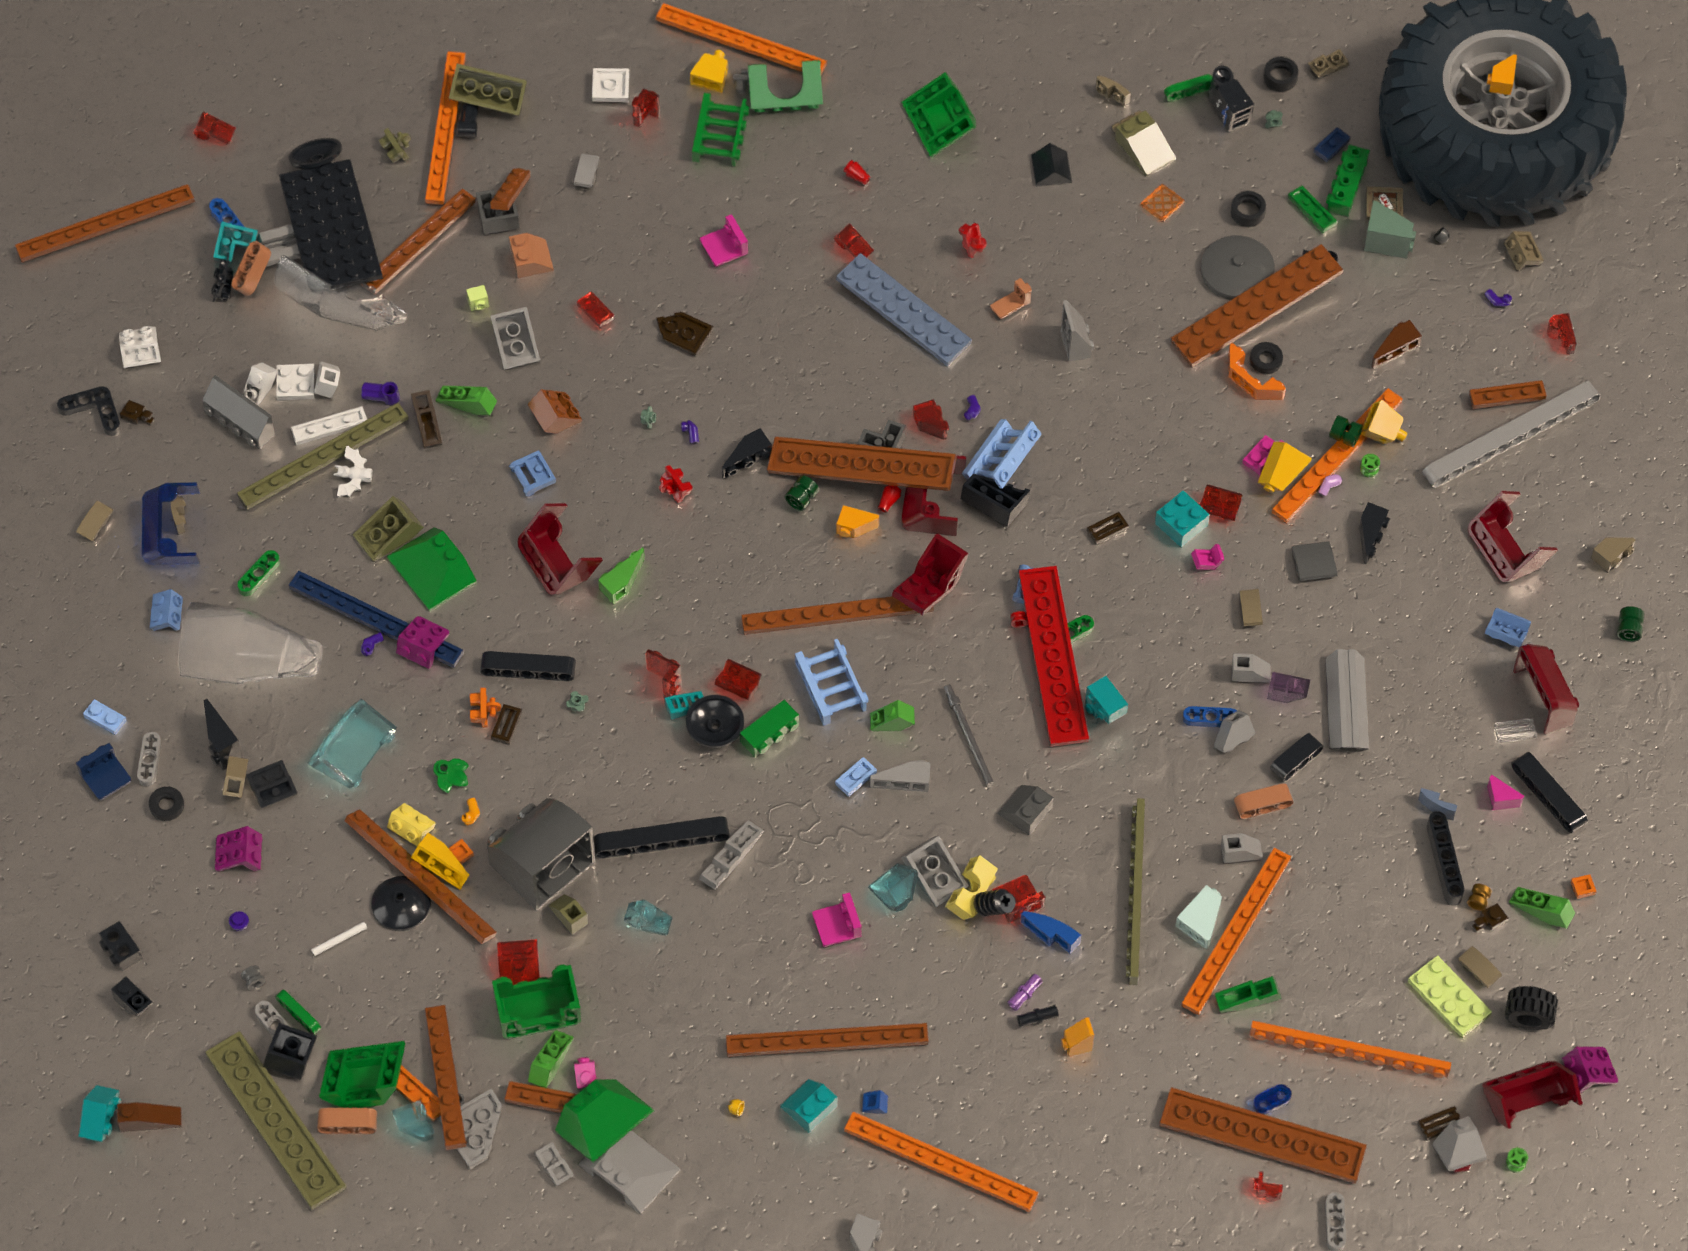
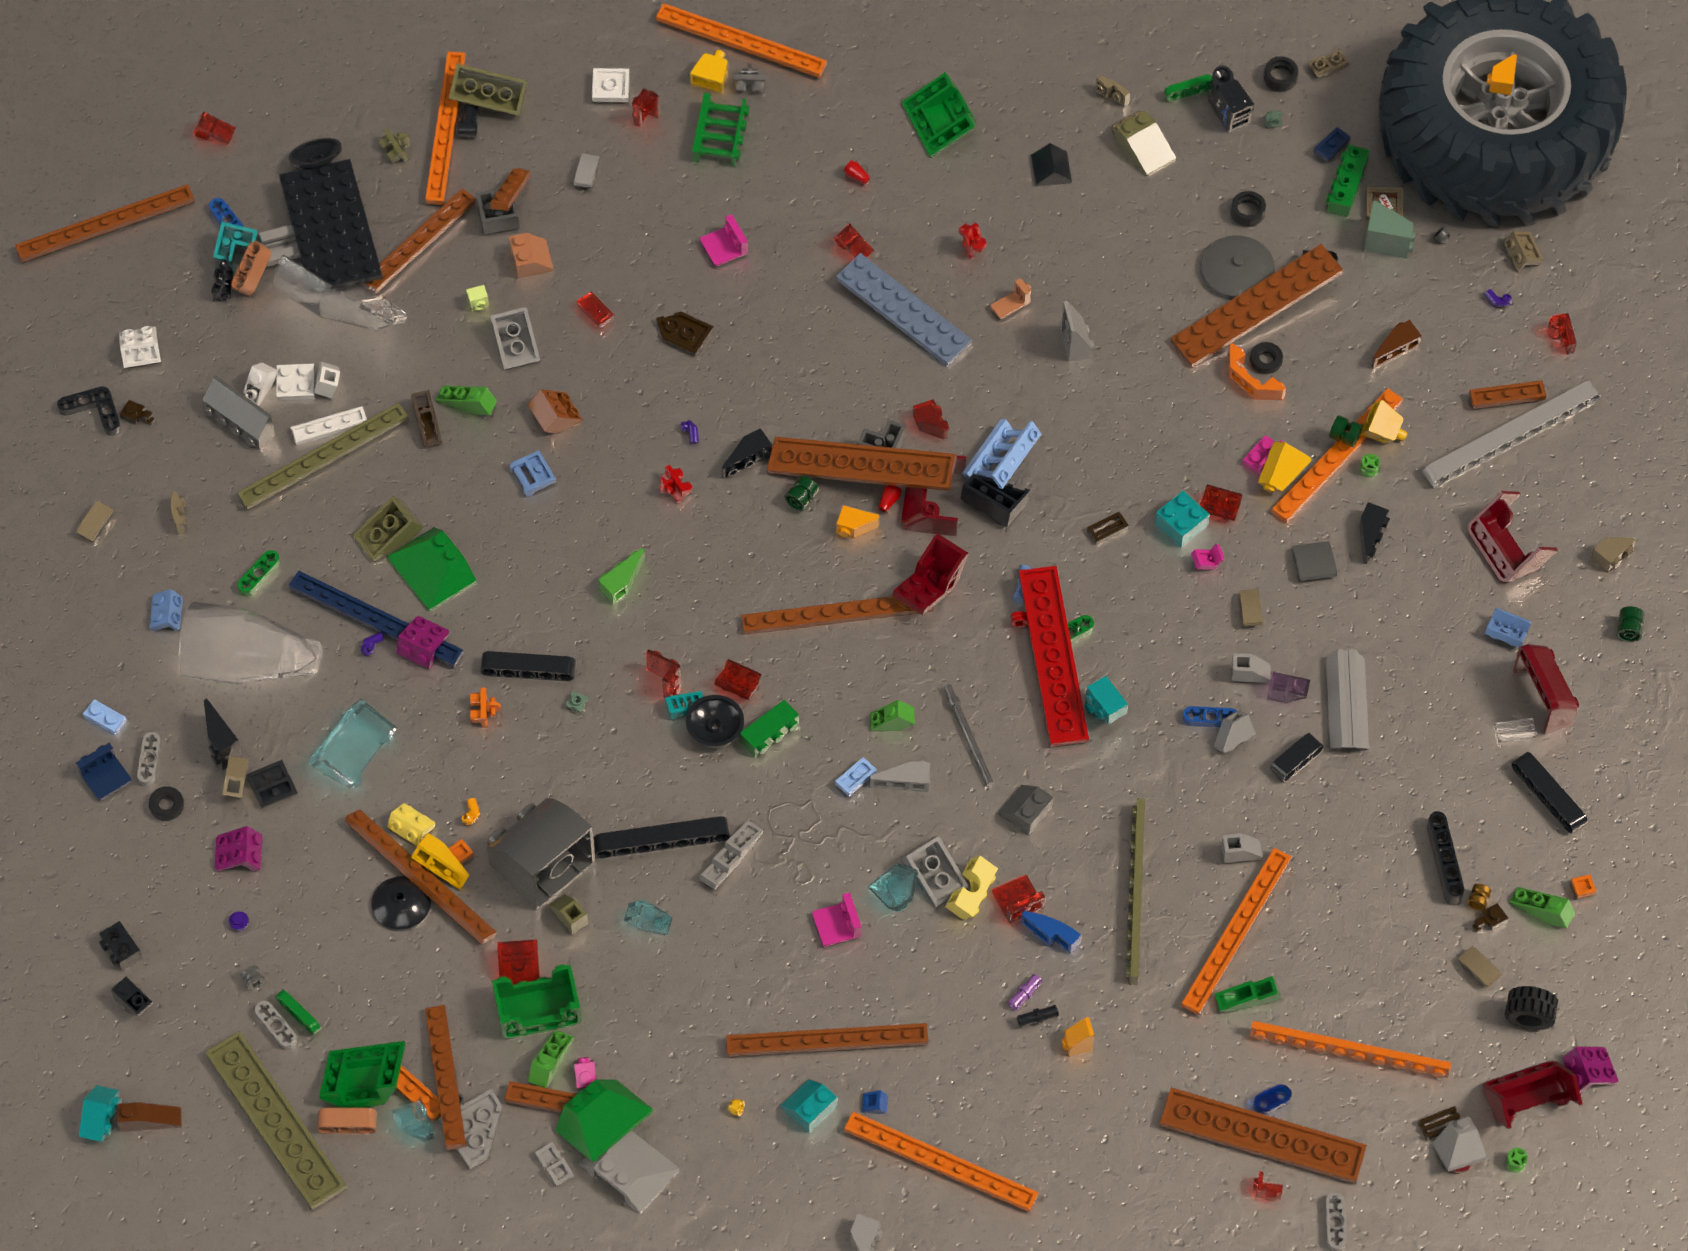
(154, 547): clear blue windscreen -> none
(289, 1051): black slope -> none
(339, 938): white bar -> none
(356, 473): white animal -> none
(381, 392): dark purple piece -> none
(453, 775): green plate -> none
(501, 737): dark brown tile -> none
(547, 557): dark red windscreen -> none
(648, 417): sand green plate -> none
(809, 94): green arch -> none
(818, 695): light blue fence -> none
(974, 409): dark purple arm -> none
(994, 902): black piece -> none
(1153, 211): clear orange window -> none
(1200, 916): light aqua slope -> none
(1263, 801): nougat beam -> none
(1312, 209): green tile -> none
(1329, 482): lavender arm -> none
(1431, 800): sand blue slope -> none
(1449, 996): yellowish green piece -> none
(1502, 795): dark pink slope -> none

